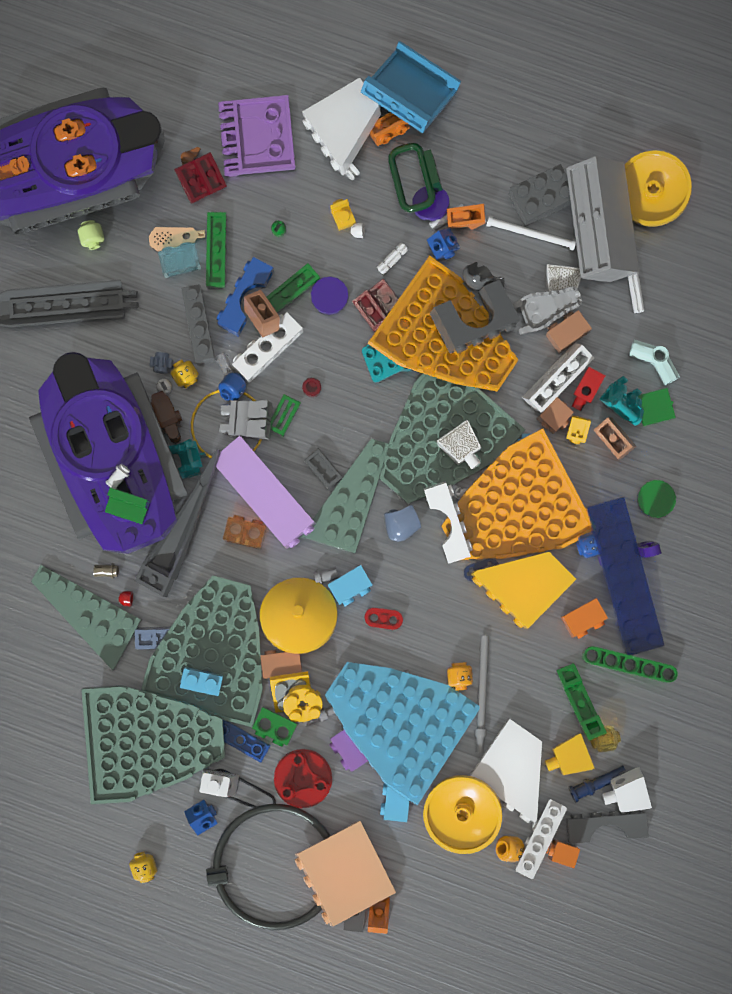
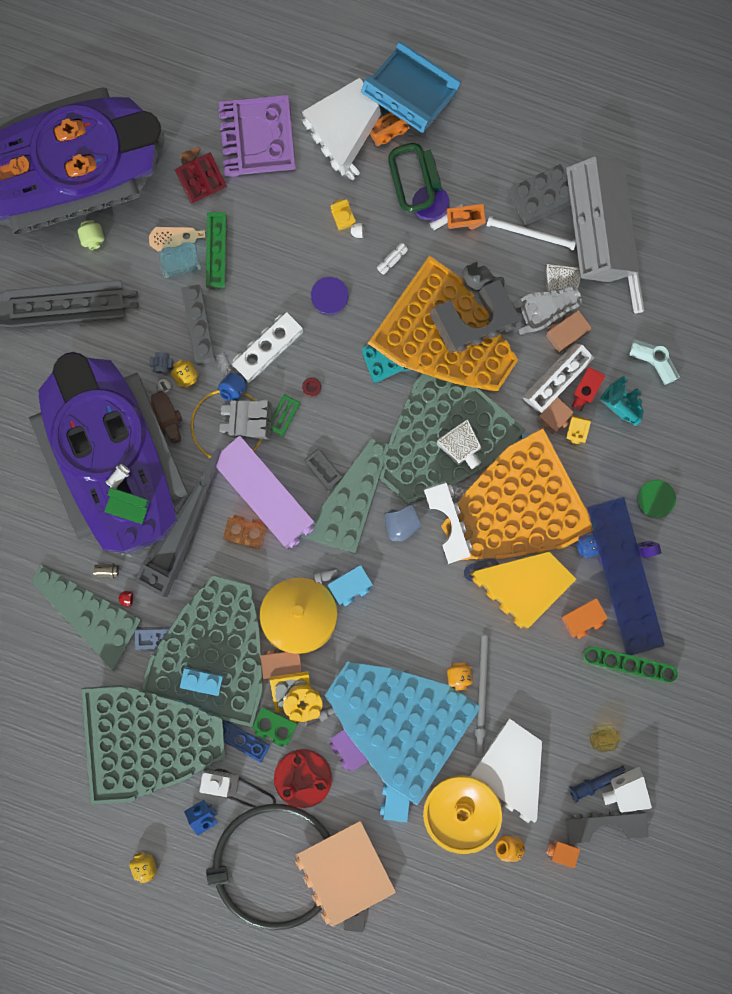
(189, 458): teal piece -> none
(256, 275): blue arch -> none
(261, 313): nougat brick -> none
(282, 229): green hinge -> none
(293, 287): green plate -> none
(376, 303): slope -> none
(379, 917): orange slope -> none
(383, 618): red plate -> none
(443, 244): blue brick -> none
(541, 839): white bracket -> none
(570, 756): yellow torso -> none
(580, 702): green slope -> none
(614, 438): nougat brick -> none
(657, 187): yellow dish -> none
(657, 407): green piece -> none

